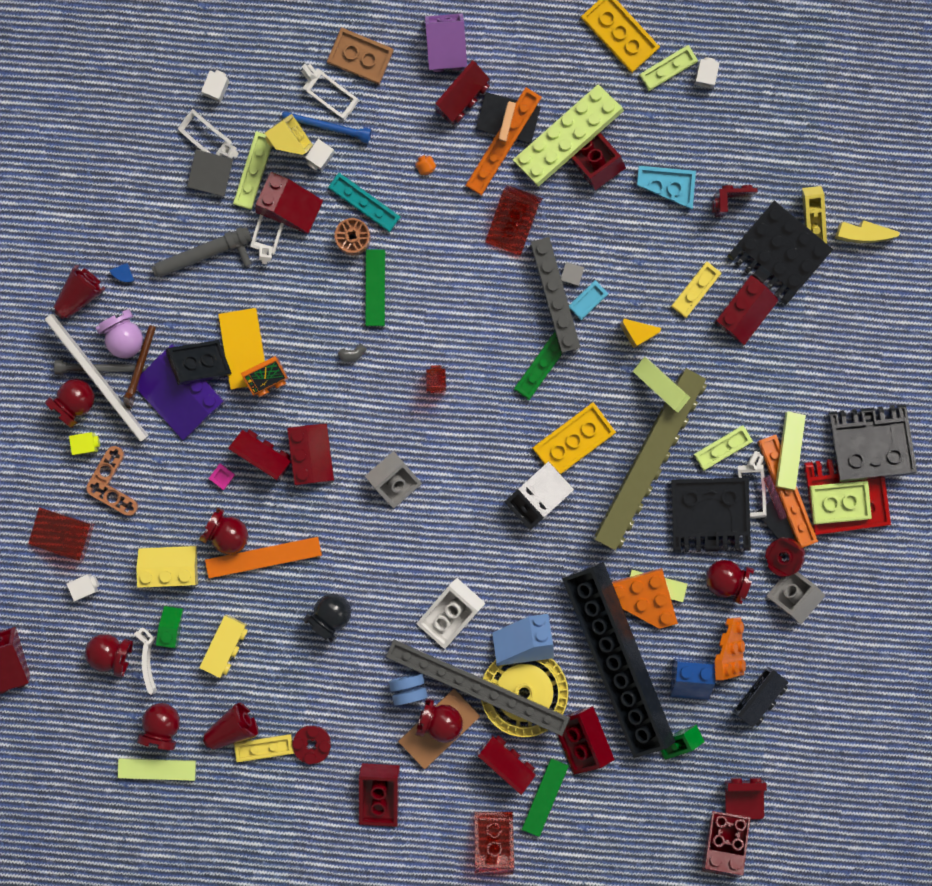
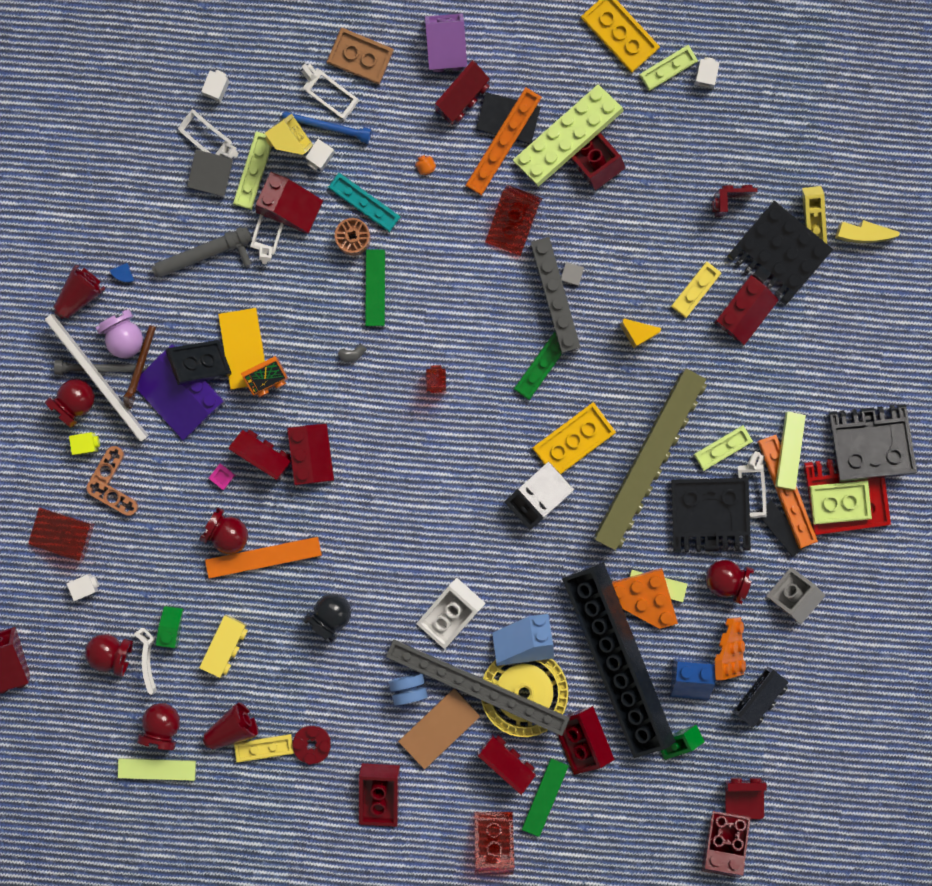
(167, 566): light yellow slope -> none
(393, 479): light grey slope -> none
(440, 722): dark red tile -> none
(507, 121): light nougat tile -> none
(588, 300): medium azure tile -> none
(661, 384): yellowish green tile -> none
(668, 183): medium azure wing -> none
(774, 496): clear pink piece -> none
(795, 554): dark red plate -> none

